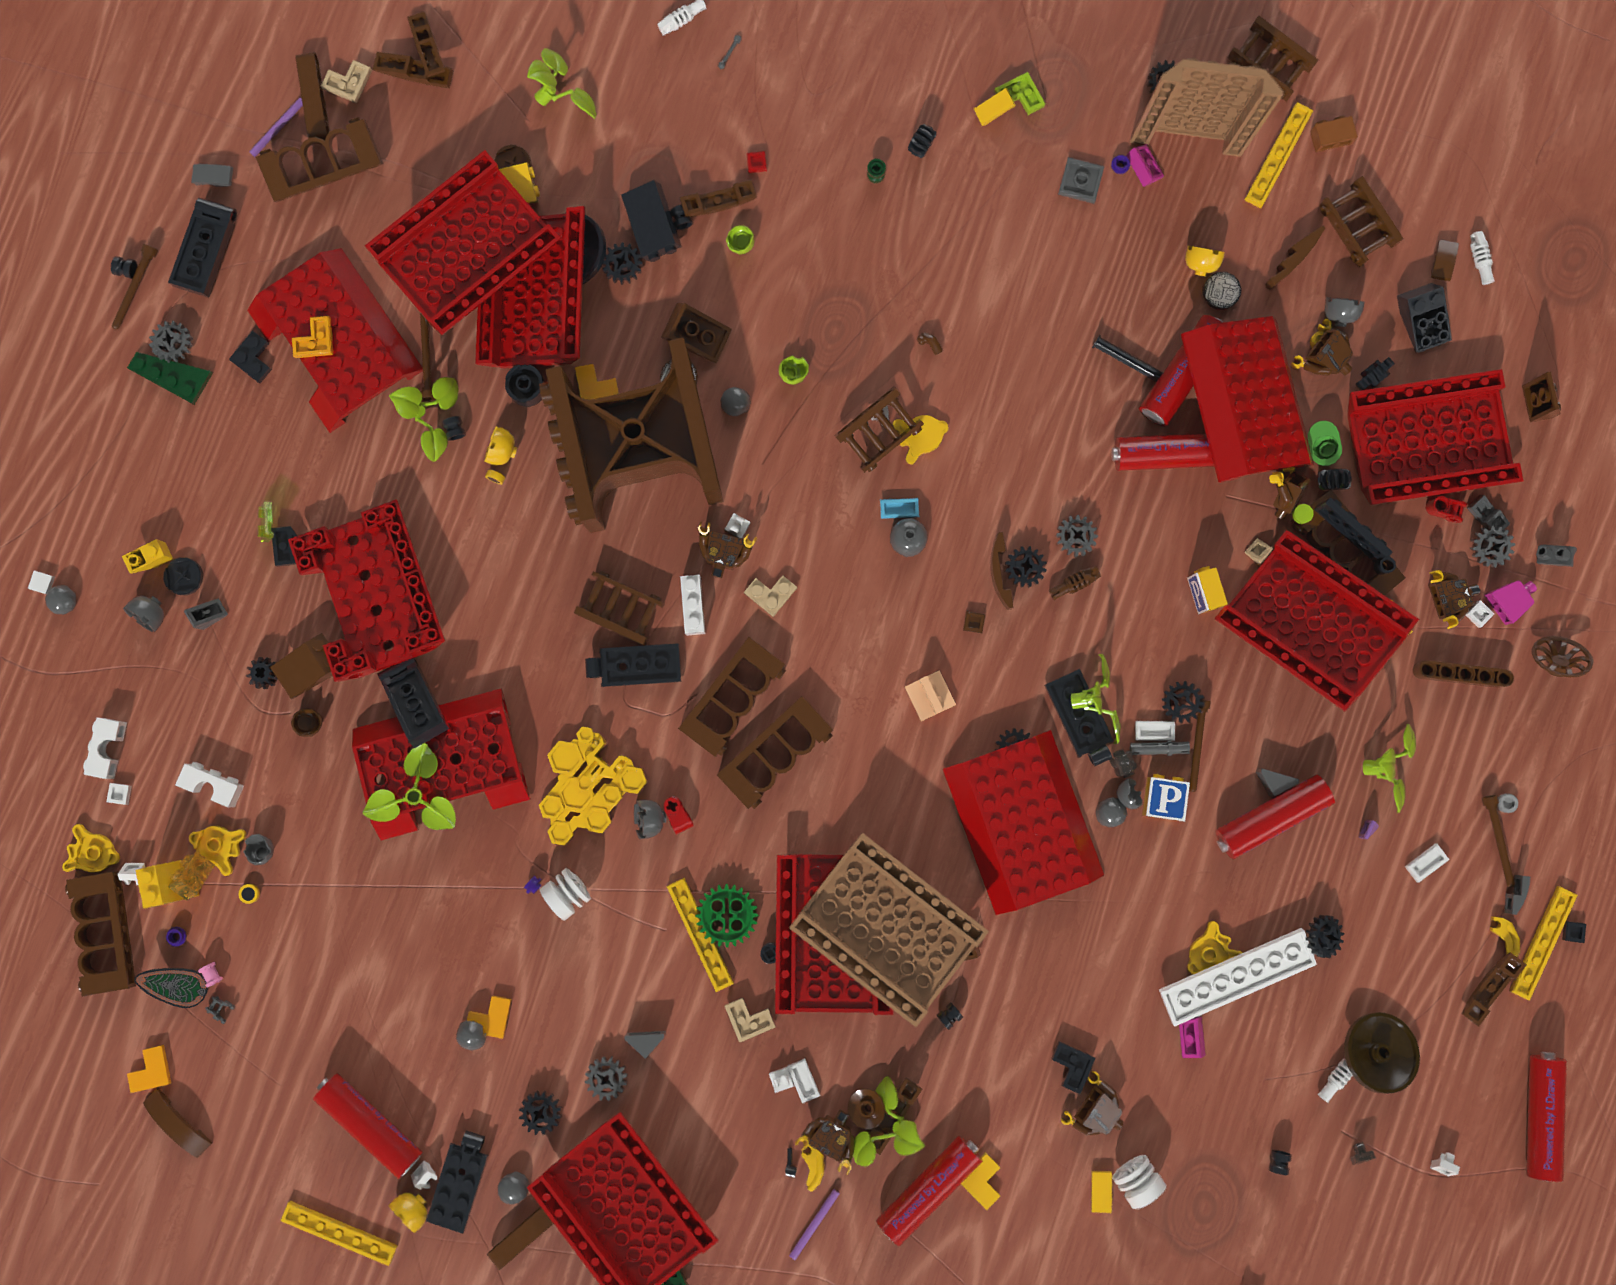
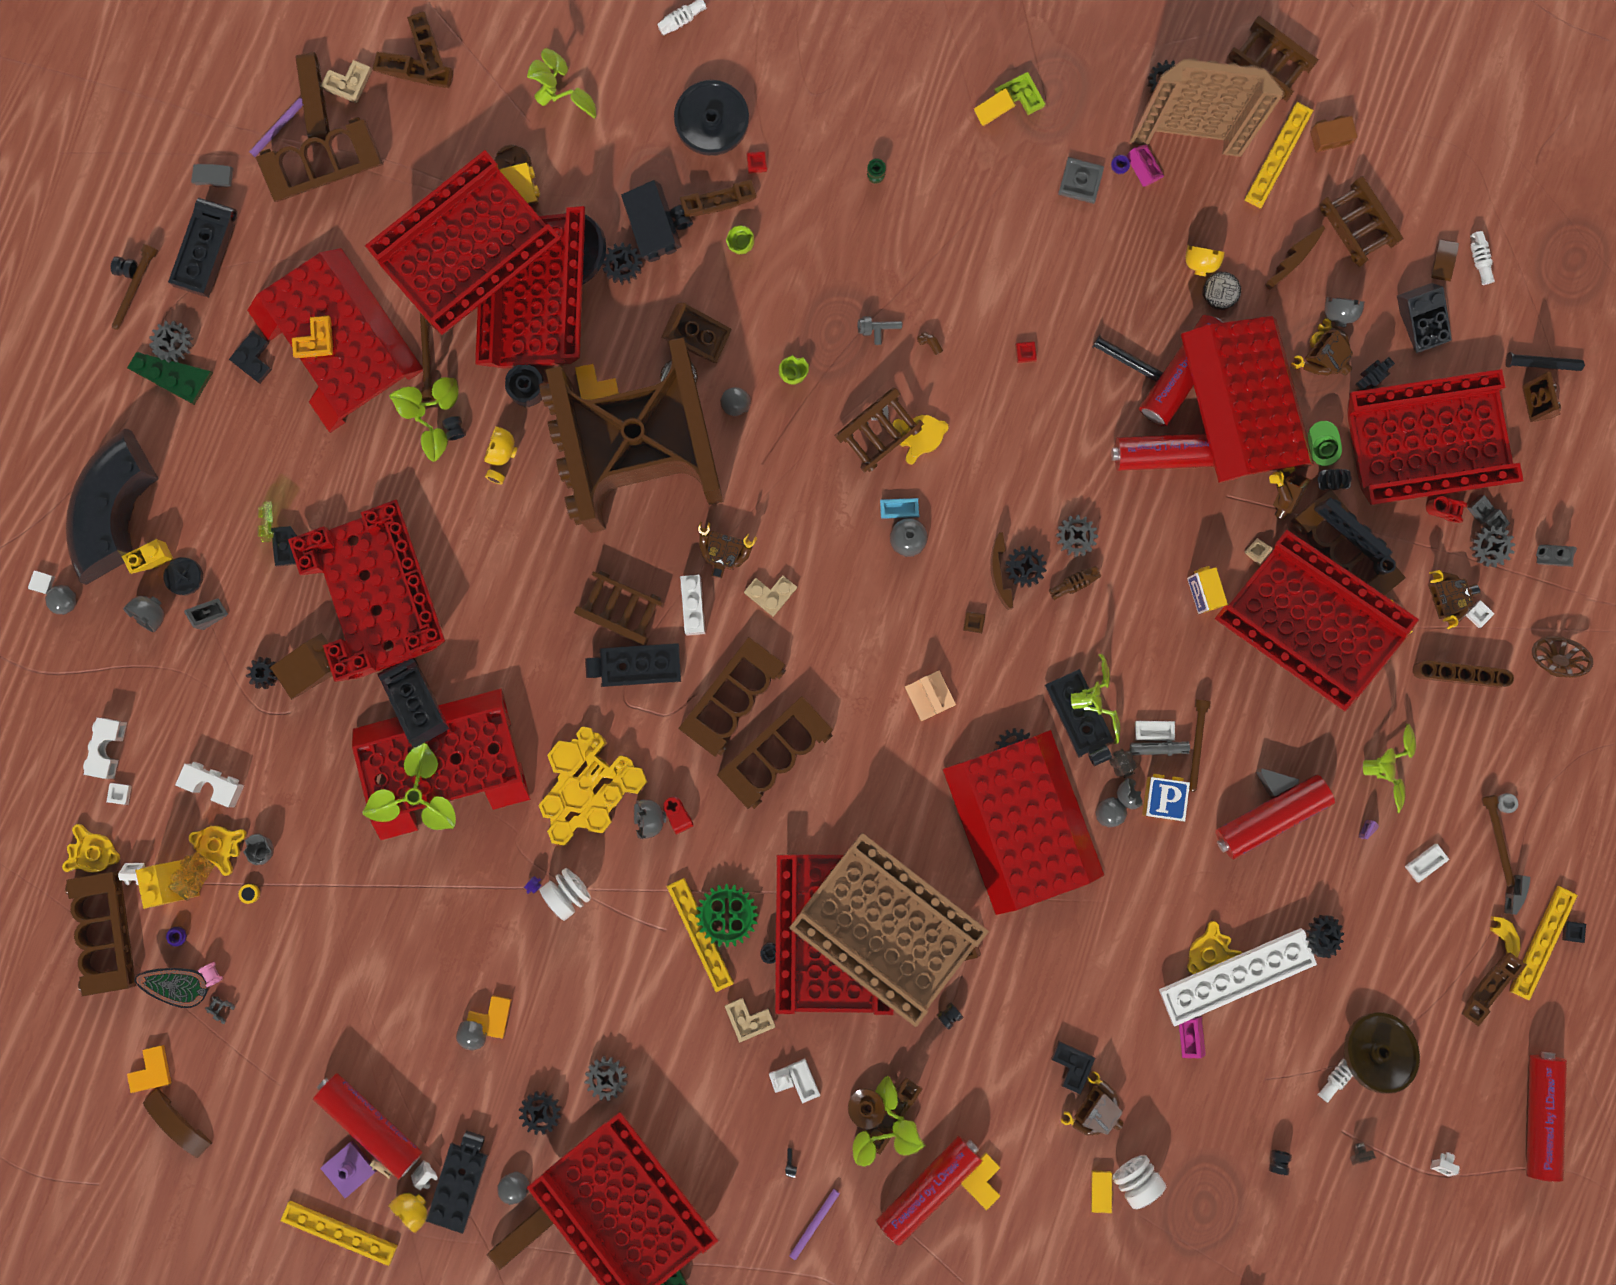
(104, 505): none -> black brick
(306, 722): reddish brown hair -> none
(348, 1169): none -> medium lavender tile
(379, 1167): none -> tan pin
(645, 1041): dark grey slope -> none
(708, 102): none -> black dish
(737, 39): dark grey hinge -> none
(737, 526): white tile -> none
(815, 1162): yellow piece -> none
(831, 1138): torso -> none
(866, 326): none -> dark grey piece
(922, 140): black gear -> none
(1026, 352): none -> red tile
(1186, 695): black gear -> none
(1302, 513): lime tile -> none
(1512, 600): dark pink torso -> none
(1544, 362): none -> black axle

